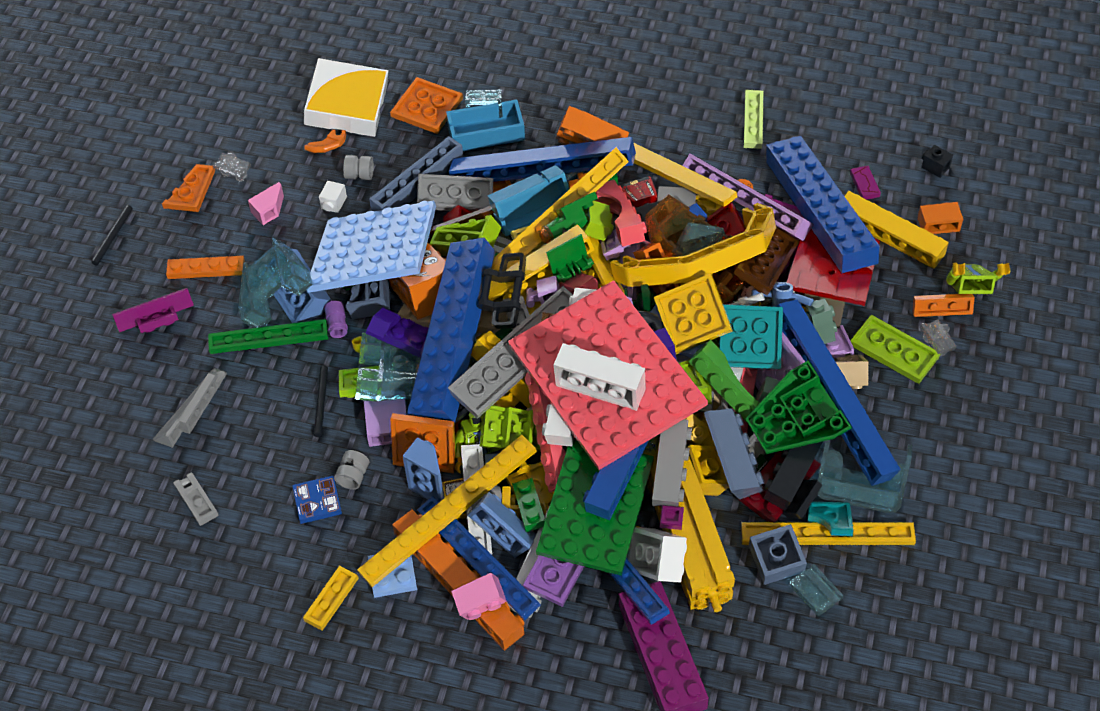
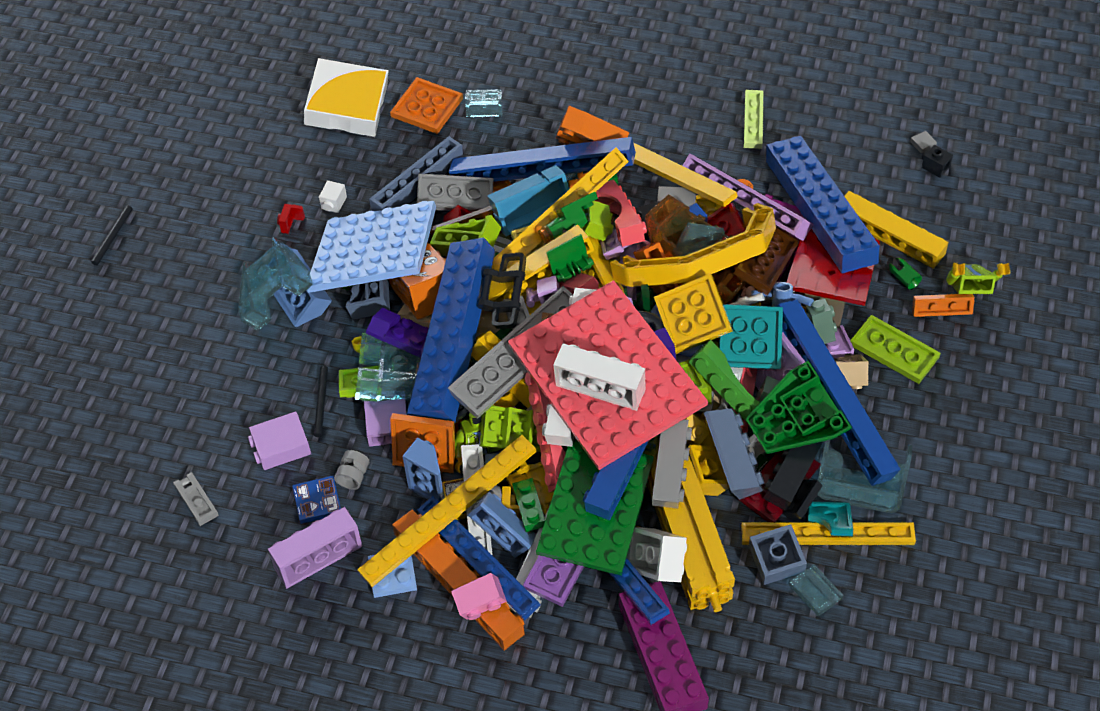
(154, 312): magenta bracket -> none
(191, 410): light grey wedge -> none
(192, 191): orange wing -> none
(205, 267): orange plate -> none
(230, 165): clear hips -> none
(267, 204): bright pink slope -> none
(268, 336): green plate -> none
(279, 441): none -> lavender brick
(288, 214): none -> red bracket
(315, 547): none -> lavender brick
(330, 143): orange piece -> none
(330, 598): yellow plate -> none
(336, 319): medium lavender piece -> none
(357, 167): light grey wheel -> none
(483, 128): dark azure piece -> none
(640, 192): red torso -> none
(671, 517): magenta tile -> none
(865, 182): magenta tile -> none
(907, 275): none -> green piece
(923, 141): none -> light grey tile
(938, 336): clear hips -> none
(940, 218): orange brick -> none

